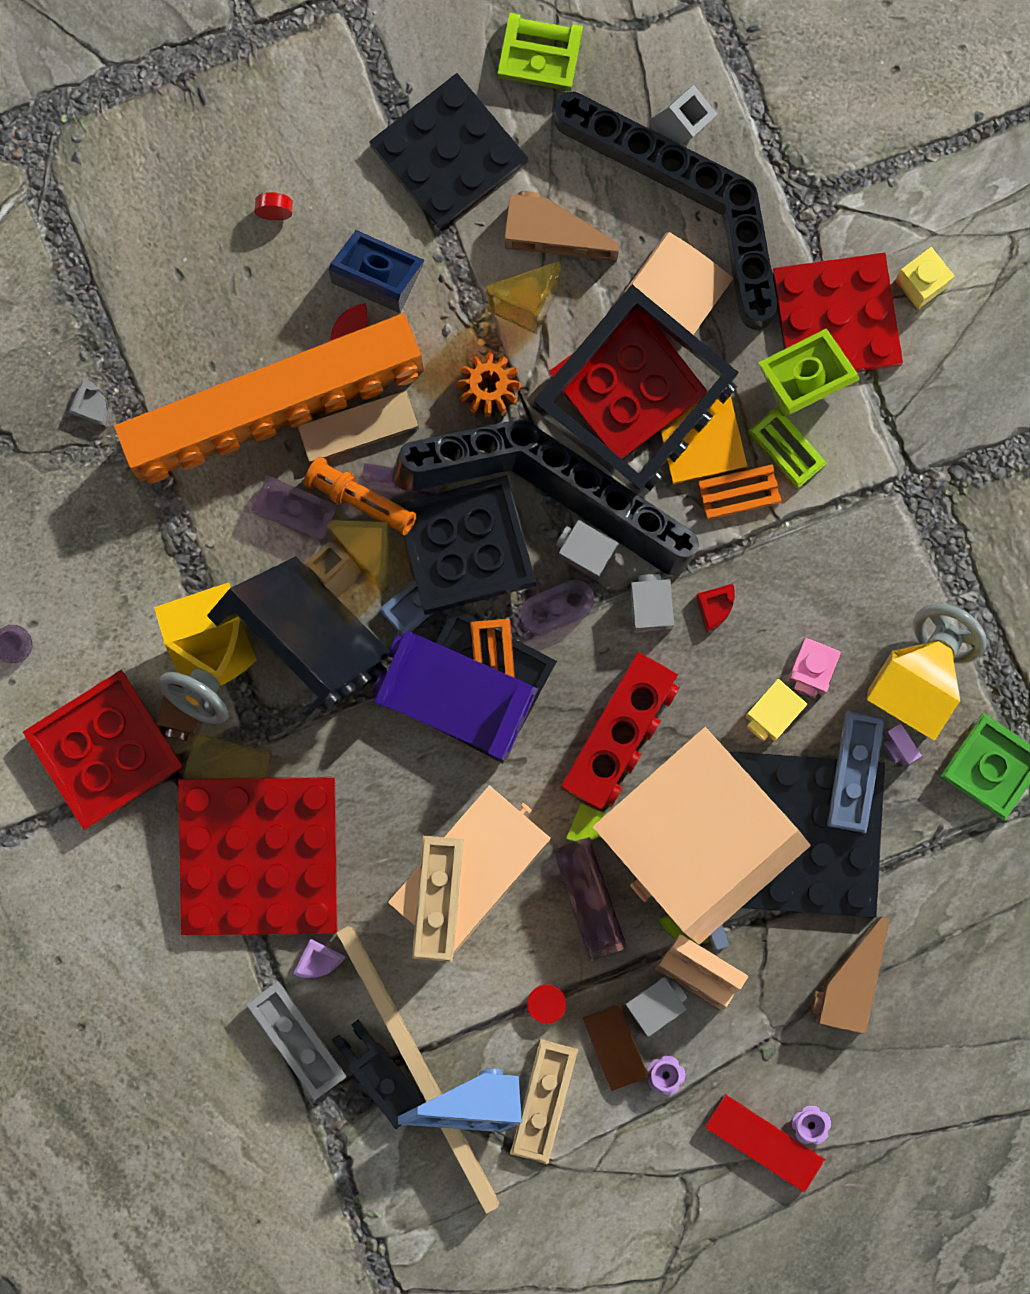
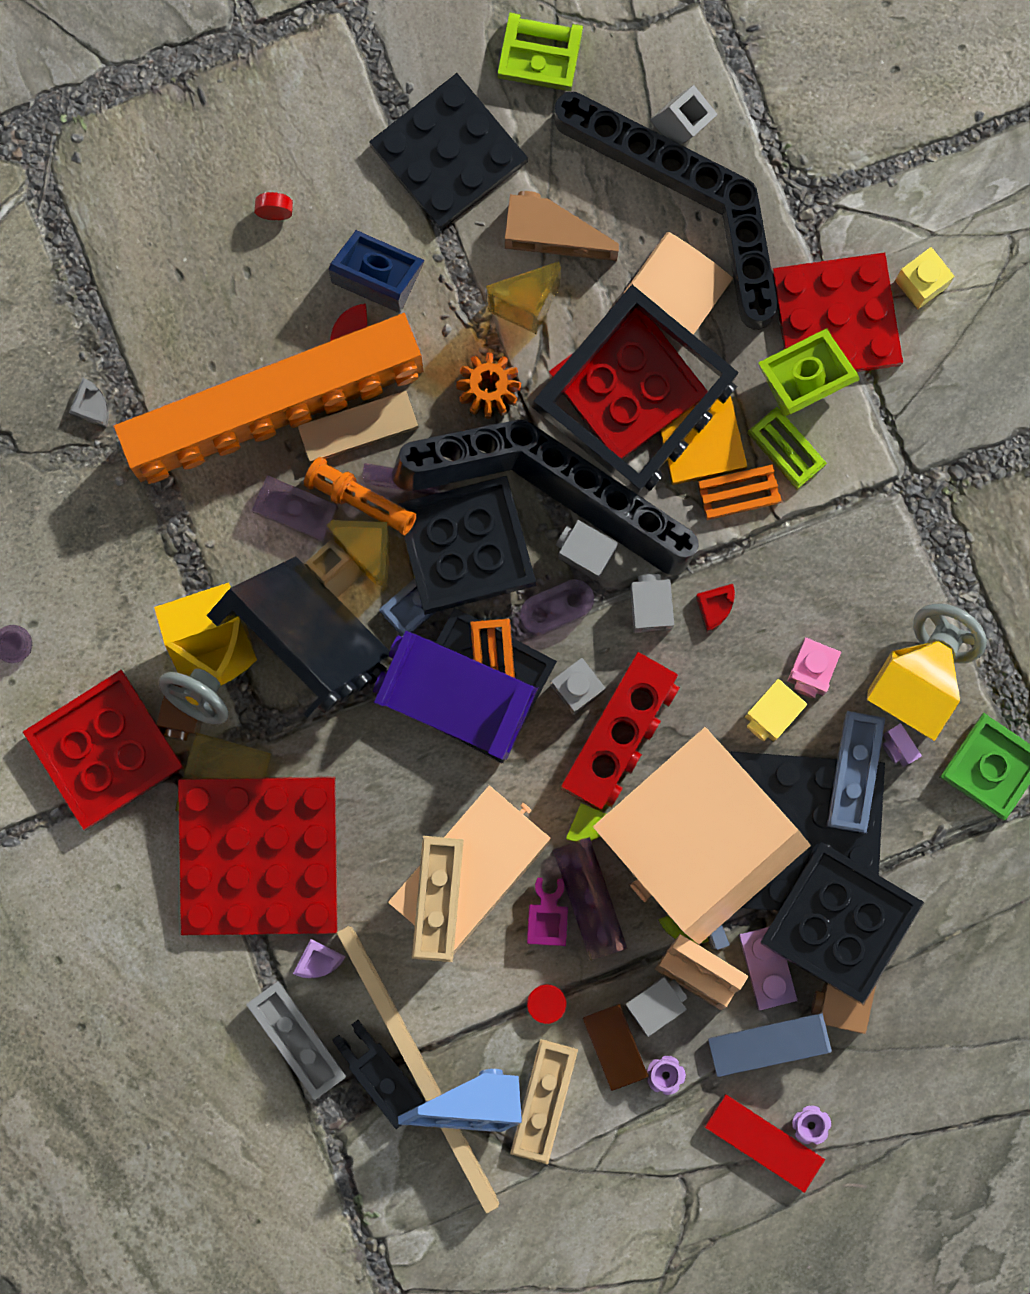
(547, 921): none -> magenta plate
(577, 686): none -> light grey brick
(767, 972): none -> lavender plate
(770, 1045): none -> sand blue tile
(842, 923): none -> black plate

